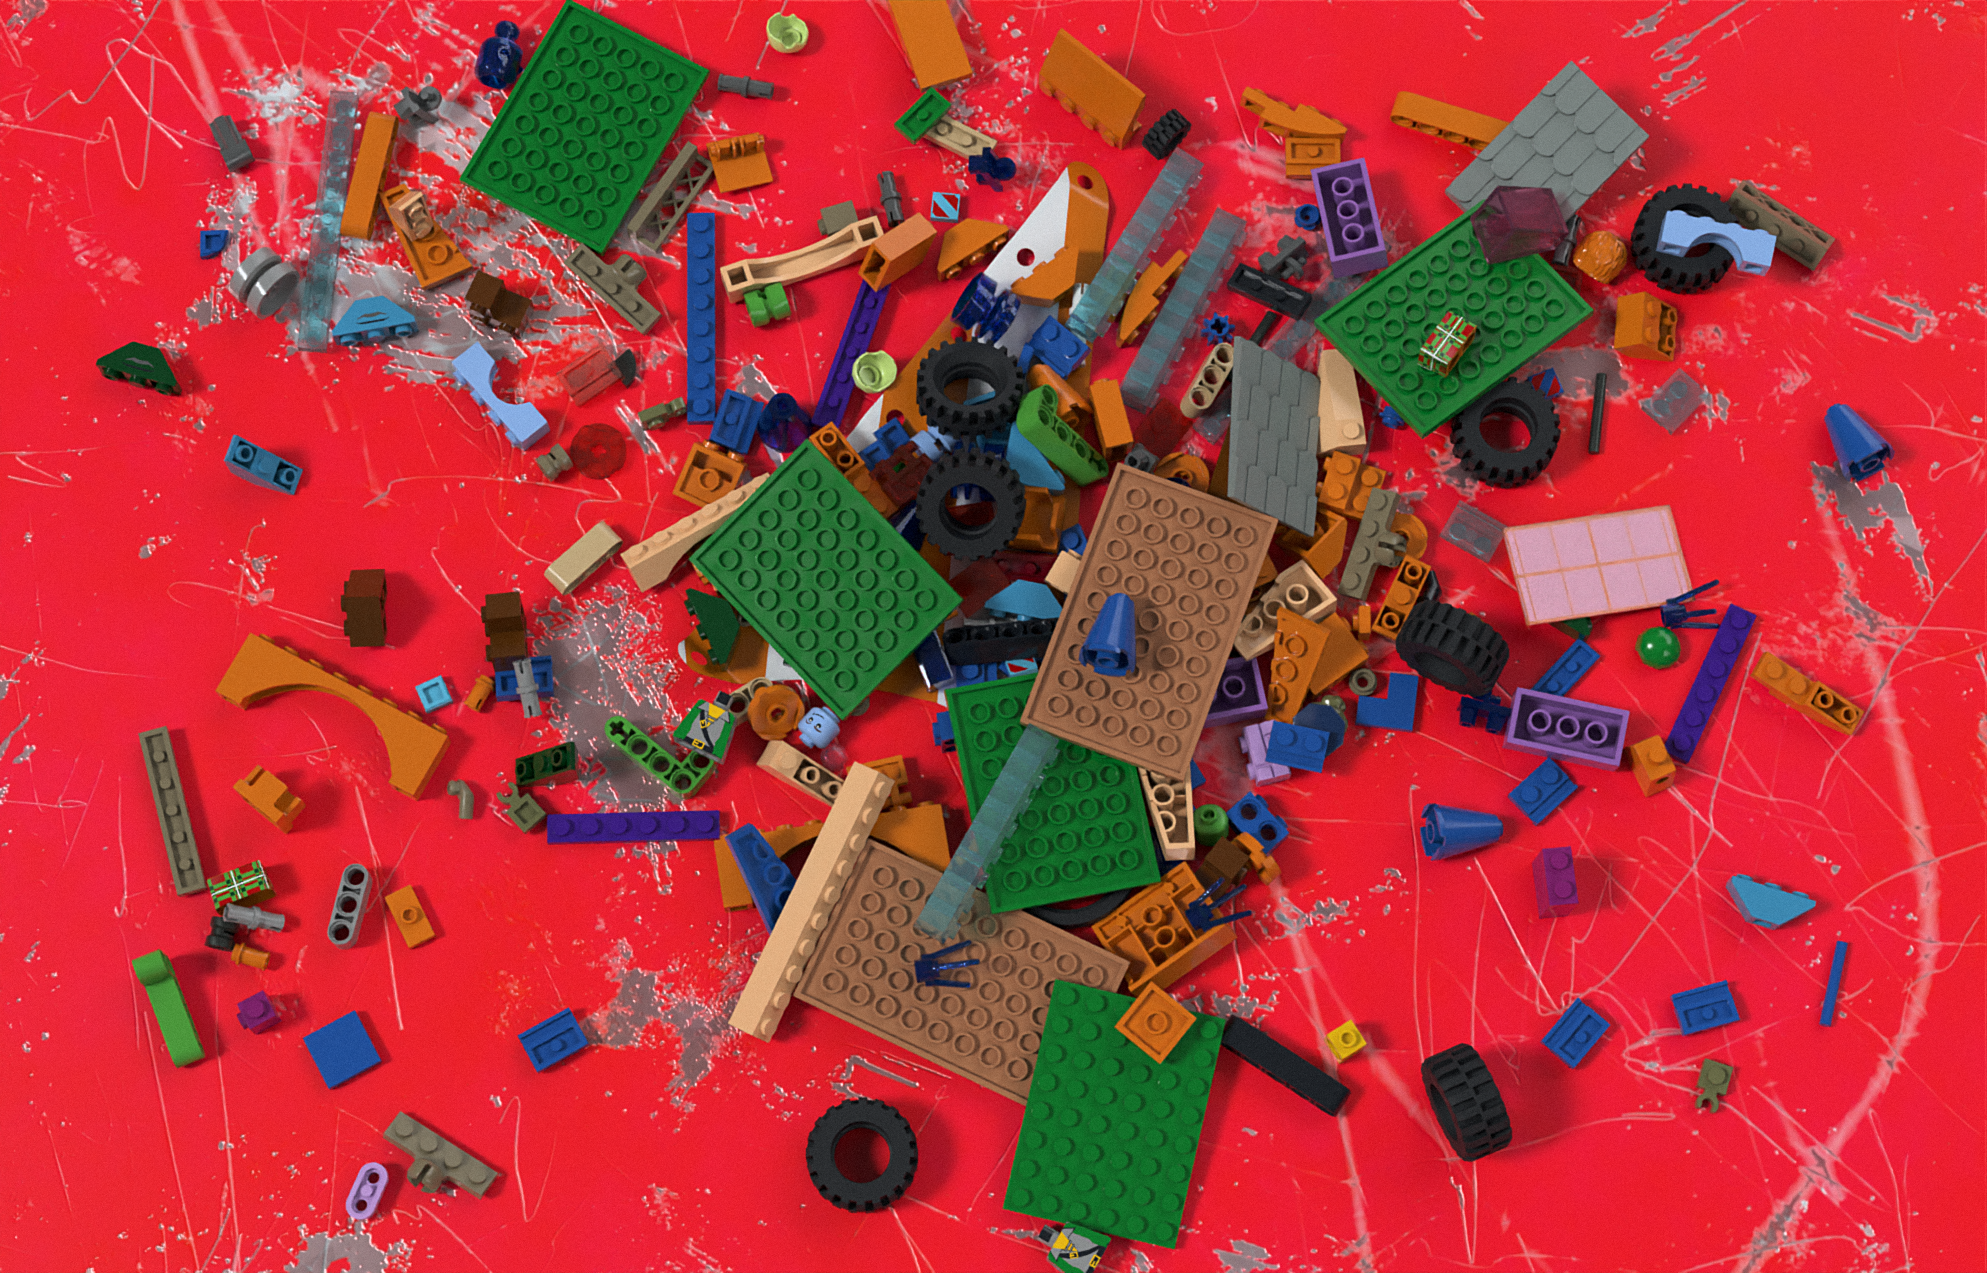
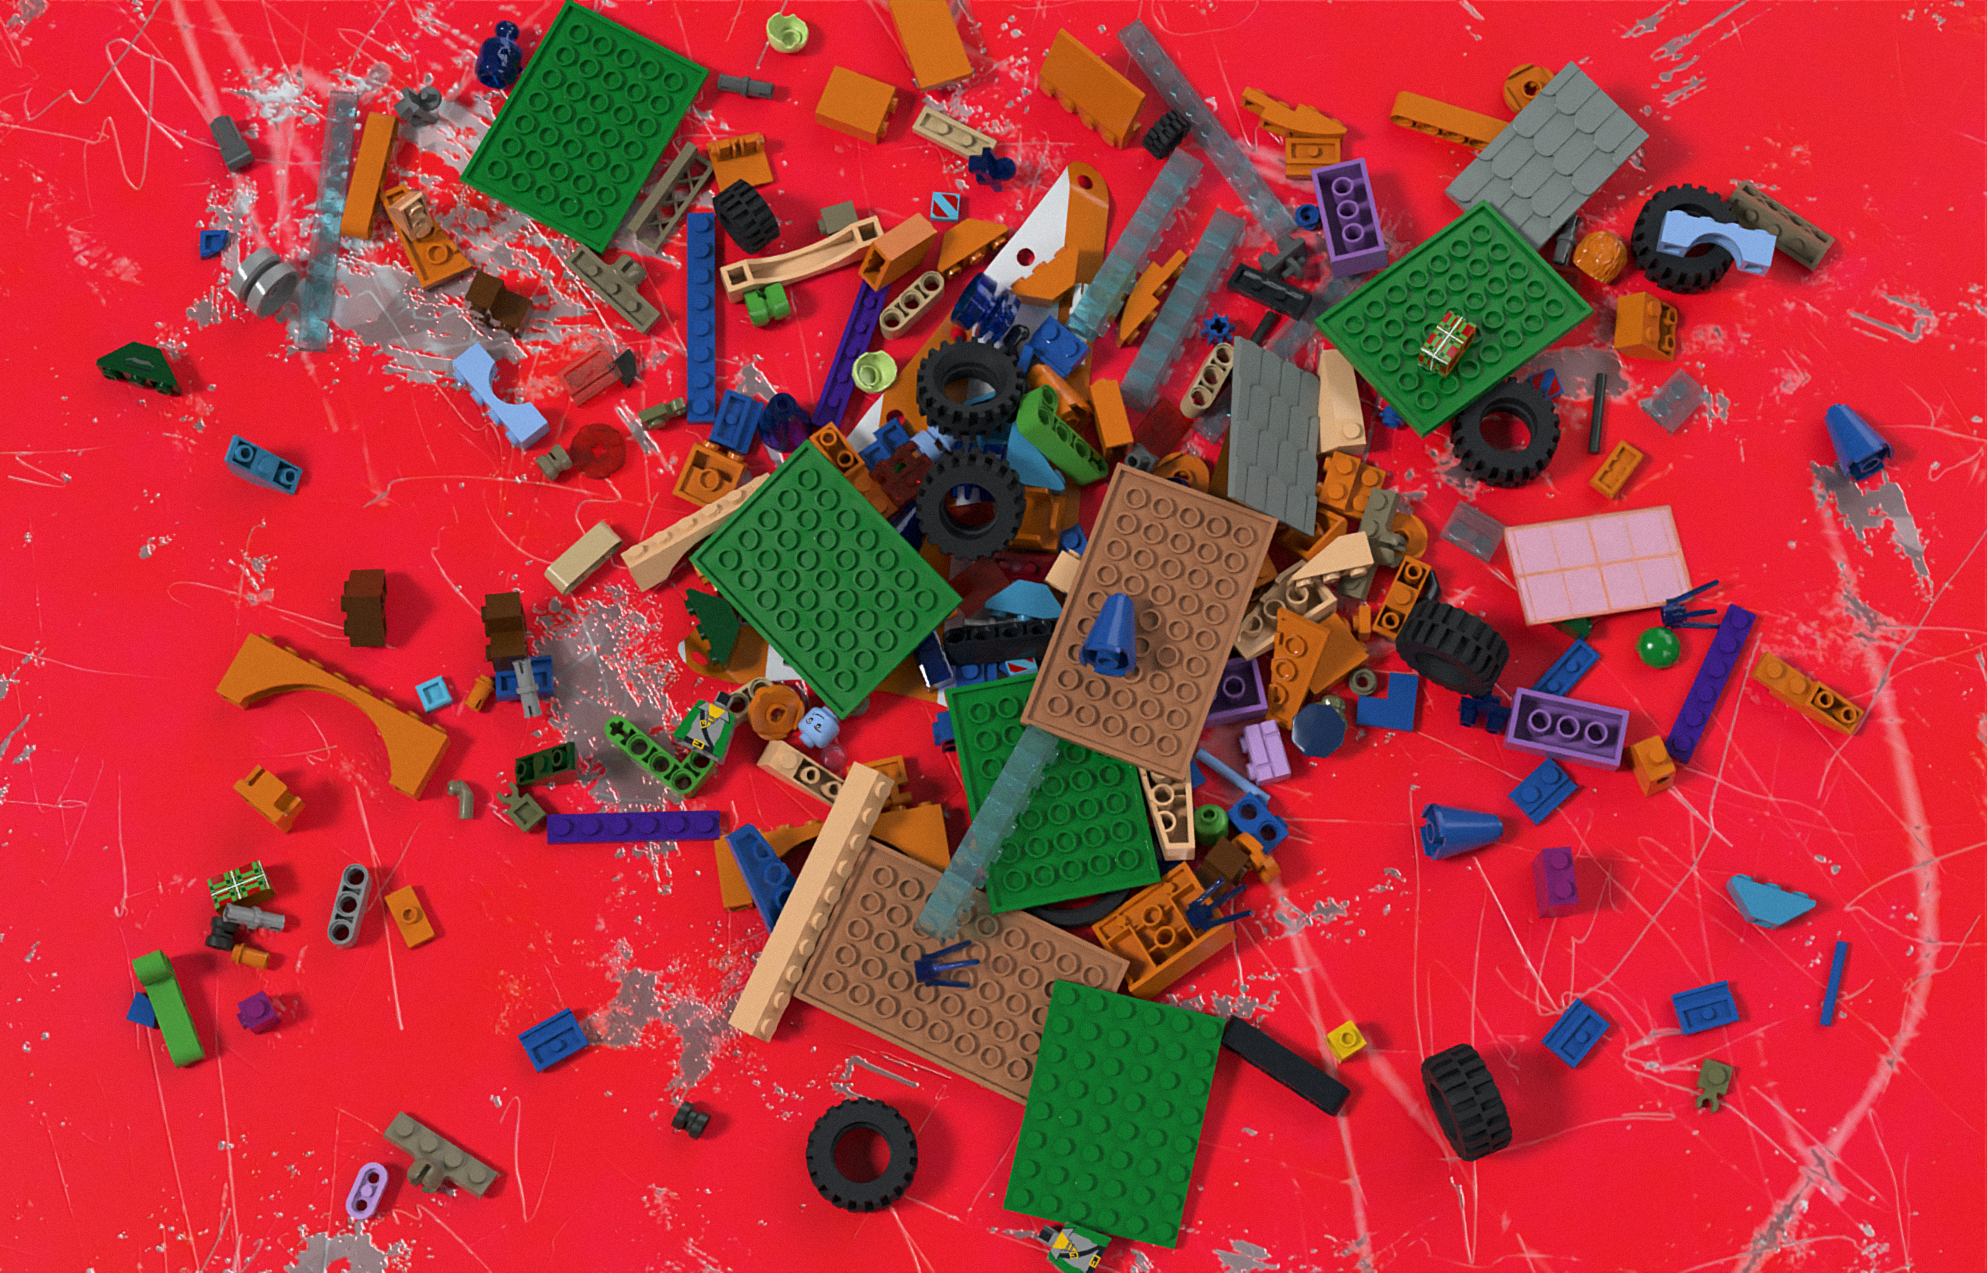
(142, 1011): none -> blue tile
(172, 811): dark tan plate -> none
(342, 1050): blue tile -> none
(373, 321): dark azure slope -> none
(691, 1120): none -> pearl dark grey wheel
(746, 216): none -> black tyre
(856, 105): none -> orange brick
(890, 198): dark grey pin -> none
(914, 293): none -> tan beam
(922, 116): green plate -> none
(1014, 337): none -> black arm
(1155, 1022): orange plate -> none
(1207, 131): none -> clear light blue plate
(1230, 774): none -> light blue bar
(1297, 747): blue plate -> none
(1341, 557): none -> light nougat slope
(1516, 83): none -> orange plate
(1518, 223): clear pink slope -> none
(1616, 469): none -> orange plate

